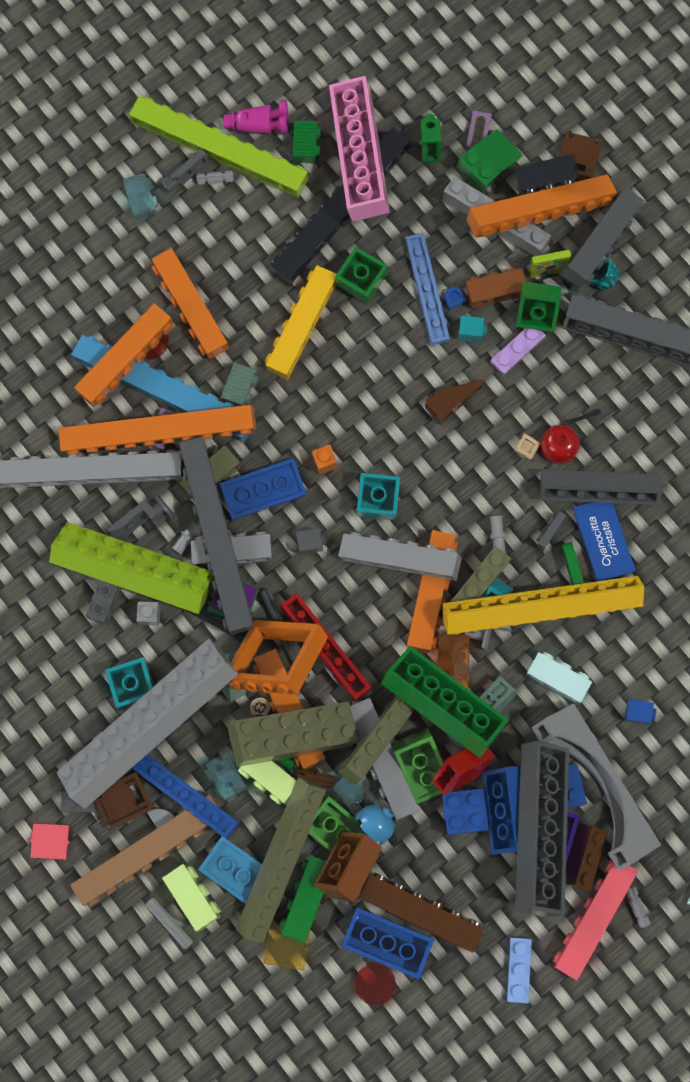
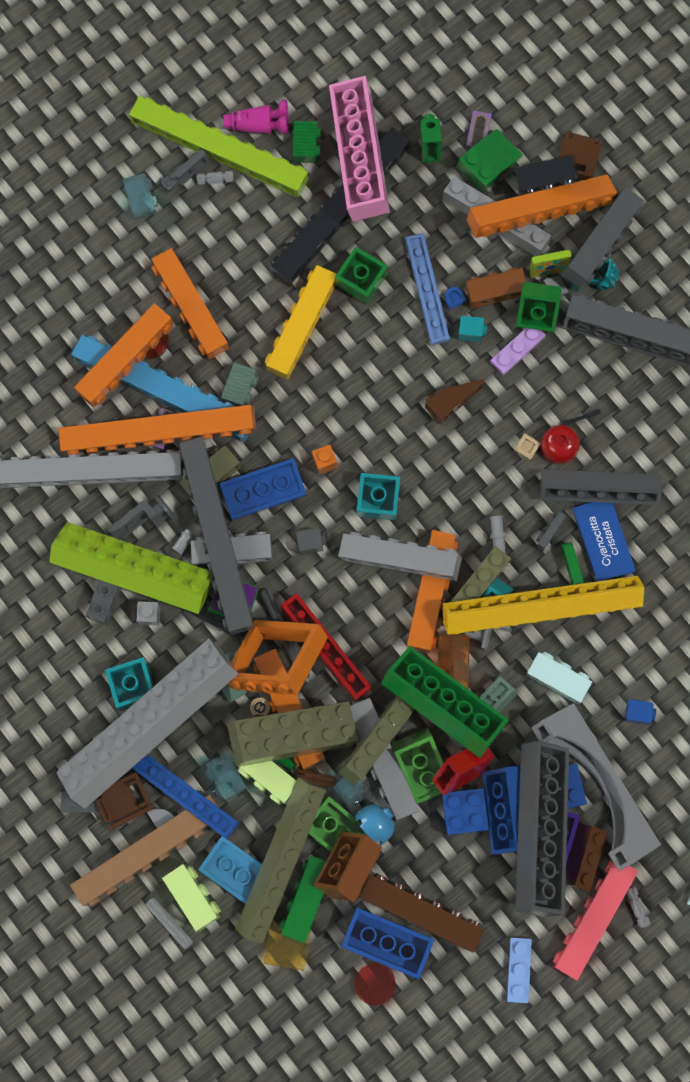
(49, 841): coral piece -> none

